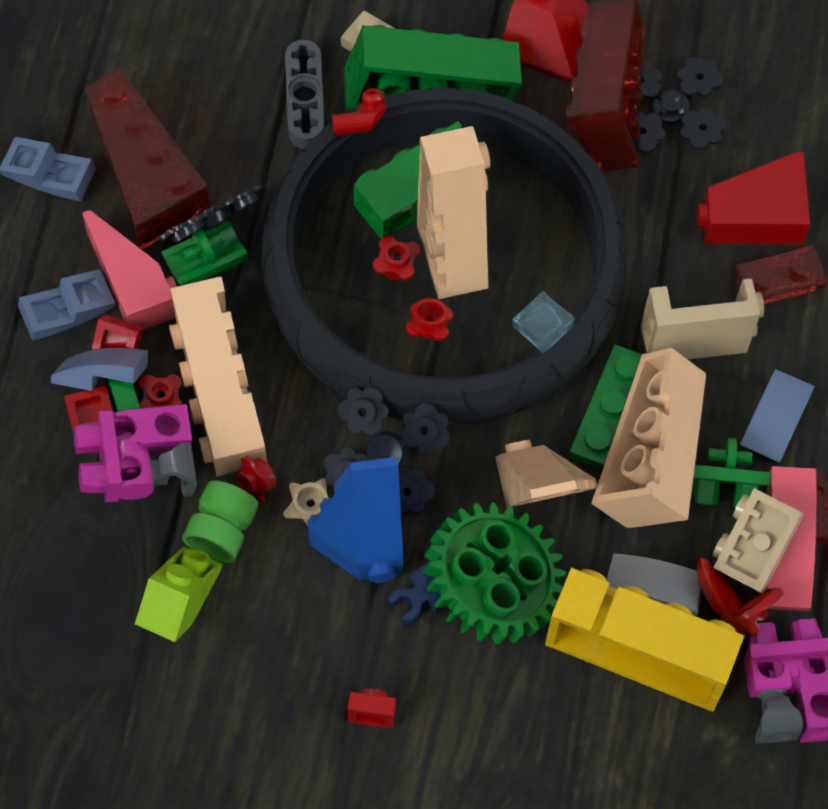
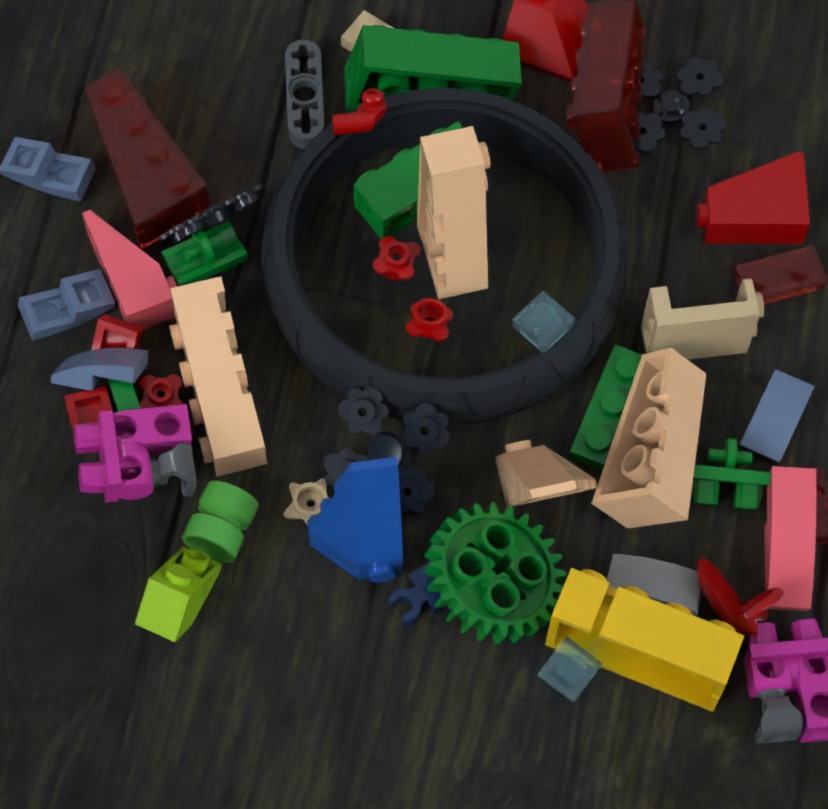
(256, 478): red plate -> none
(372, 708): red plate -> none
(570, 669): none -> clear light blue plate
(757, 539): tan bracket -> none

